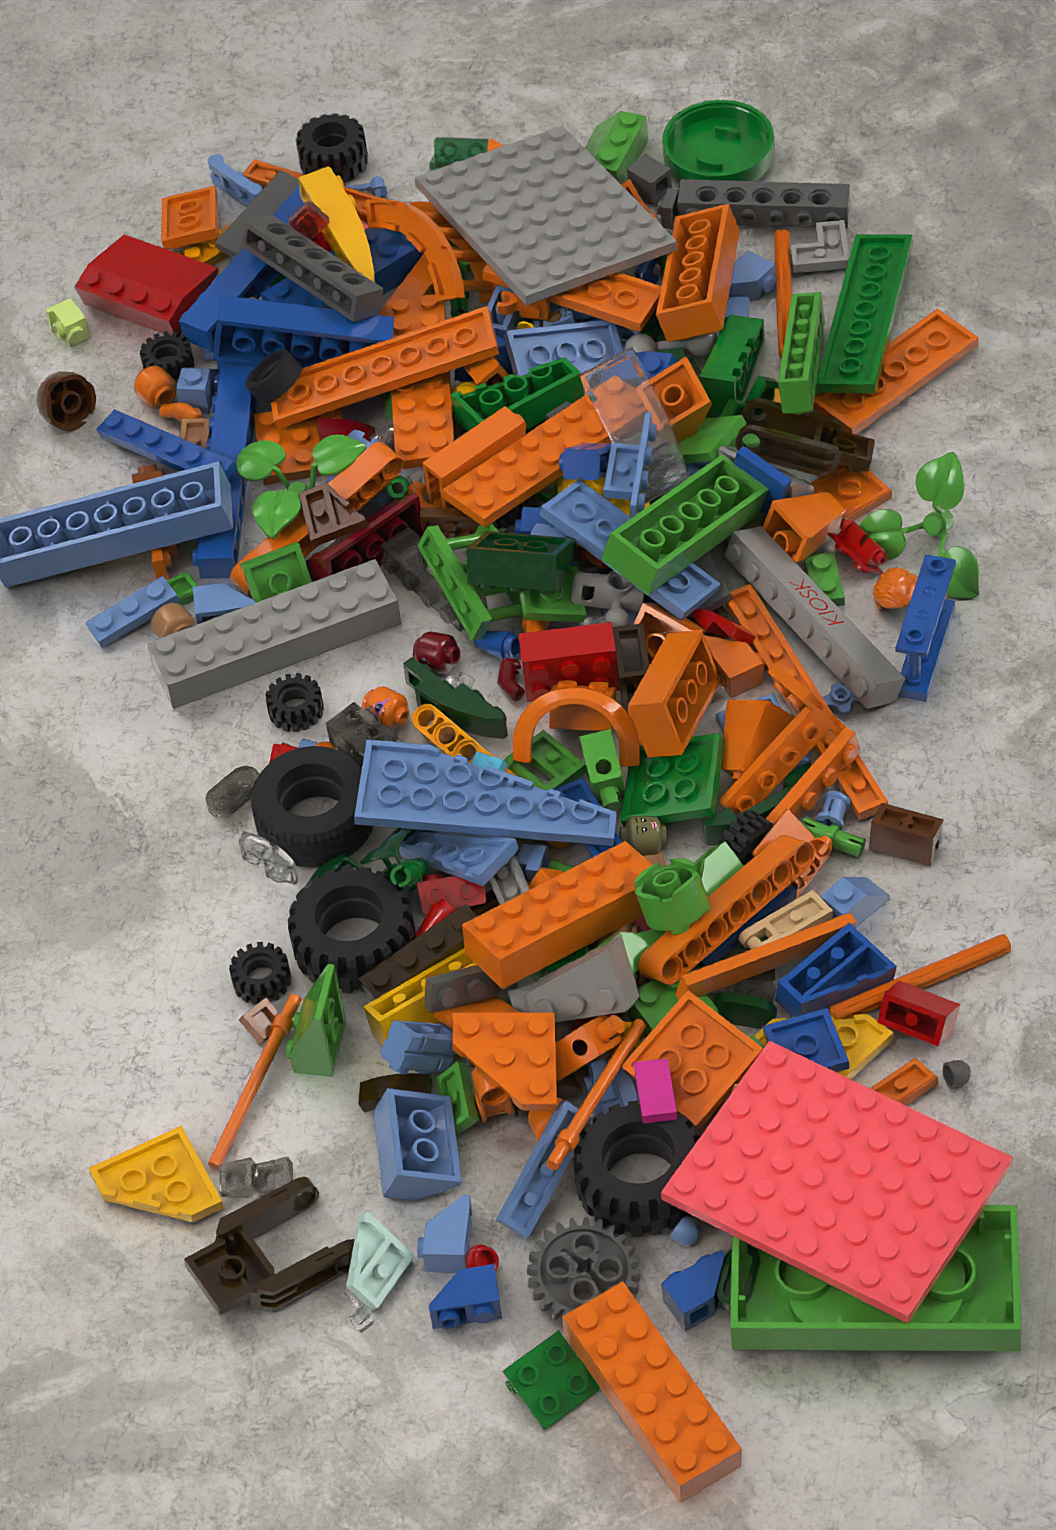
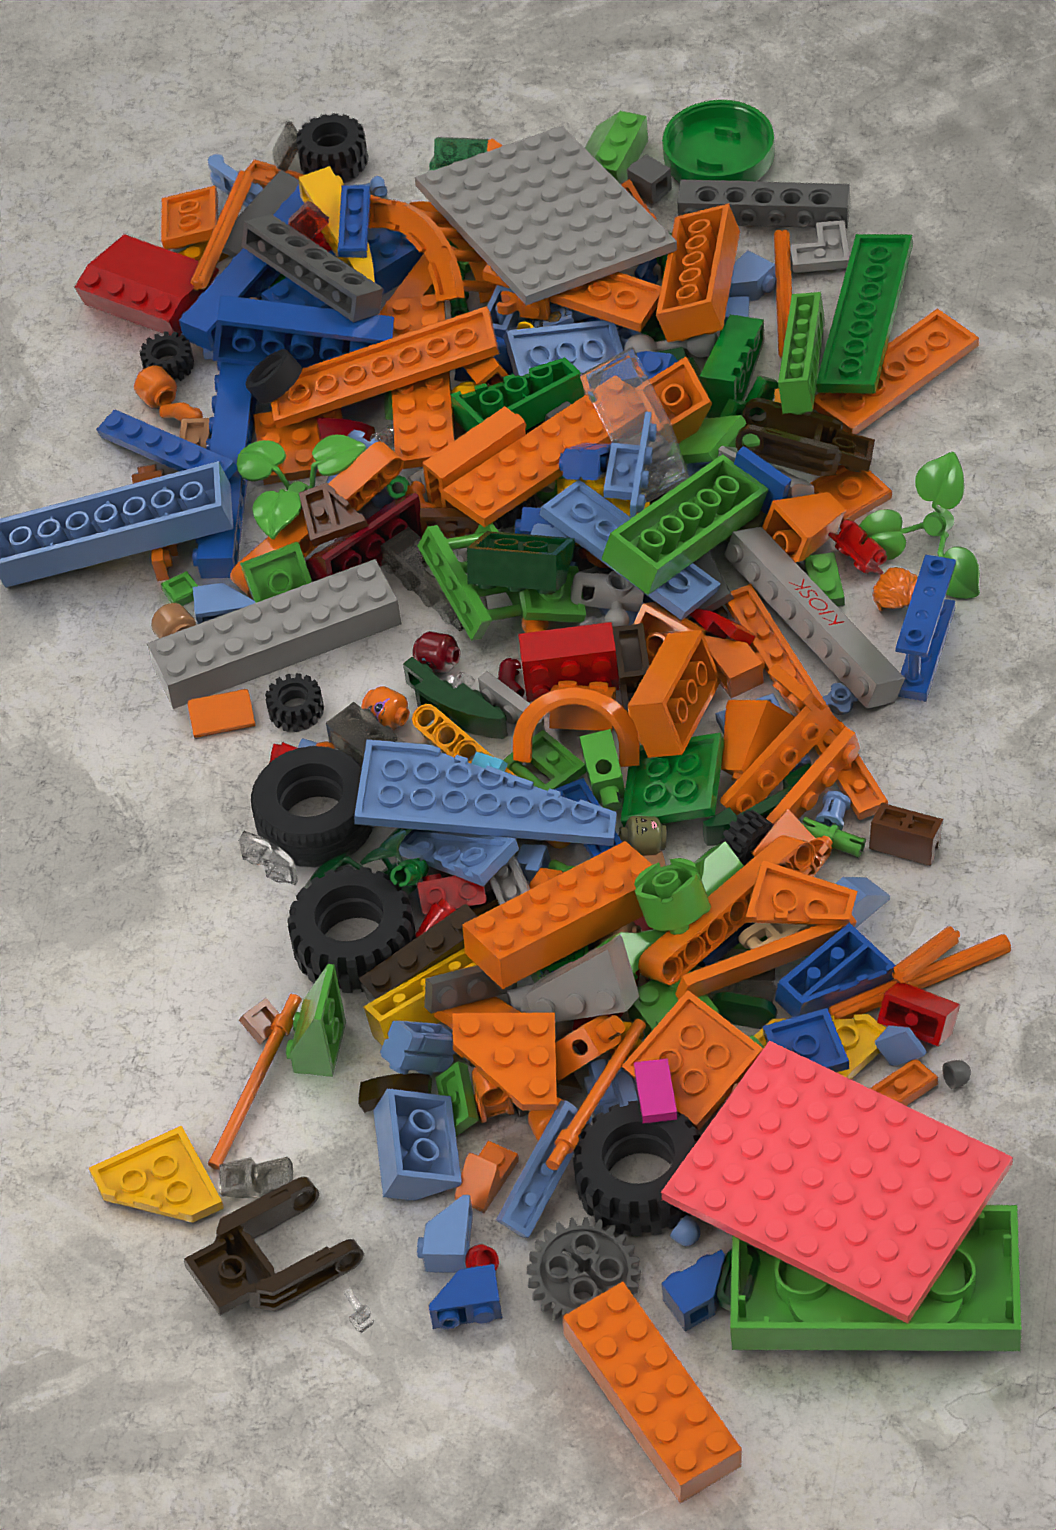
(66, 400): reddish brown cylinder -> none
(68, 322): yellowish green brick -> none
(131, 612): medium blue plate -> none
(197, 387): medium blue slope -> none
(221, 713): none -> orange slope
(222, 230): none -> orange axle
(231, 792): clear smoke plate -> none
(257, 958): black tyre -> none
(285, 147): none -> clear smoke slope
(354, 221): none -> blue tile
(375, 1261): light aqua wing -> none
(486, 1174): none -> orange slope
(500, 644): blue cone -> none
(505, 698): none -> light grey plate
(550, 1380): green hinge -> none
(668, 208): dark grey plate -> none
(797, 898): none -> orange wing
(899, 1045): none -> medium blue slope
(926, 954): none -> orange axle

